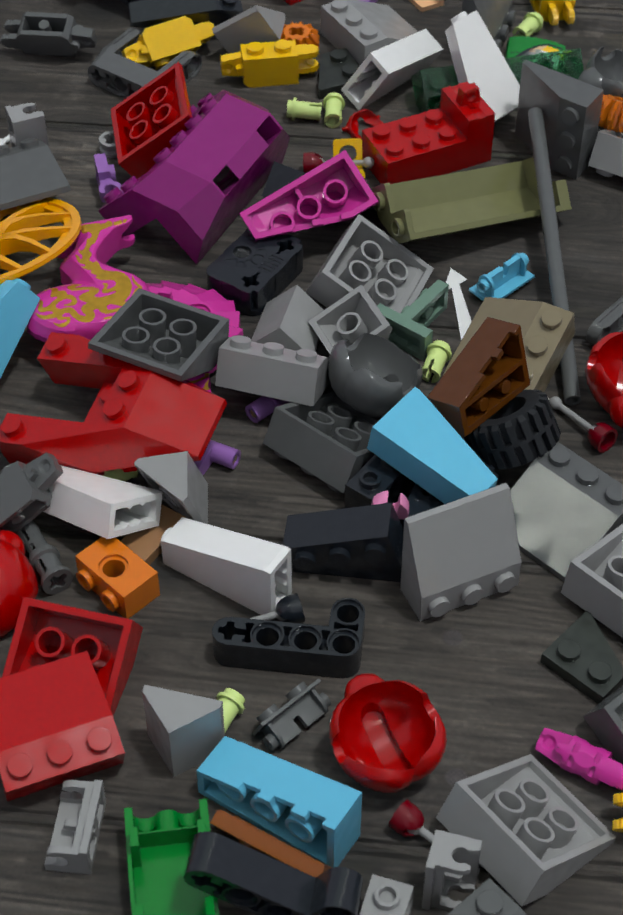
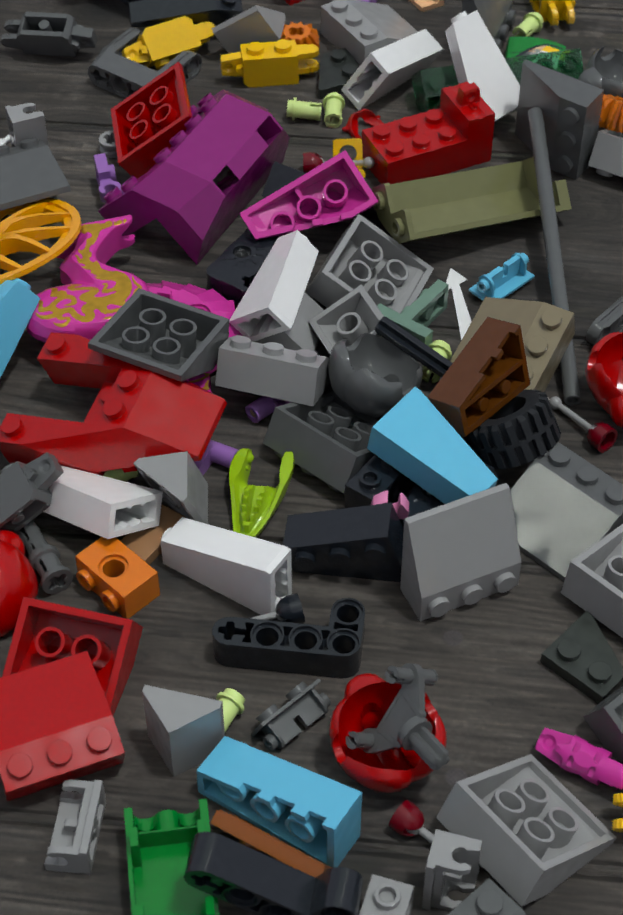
(255, 504): none -> lime animal
(277, 288): none -> white slope
(405, 719): none -> dark grey axle
(412, 346): none -> black axle

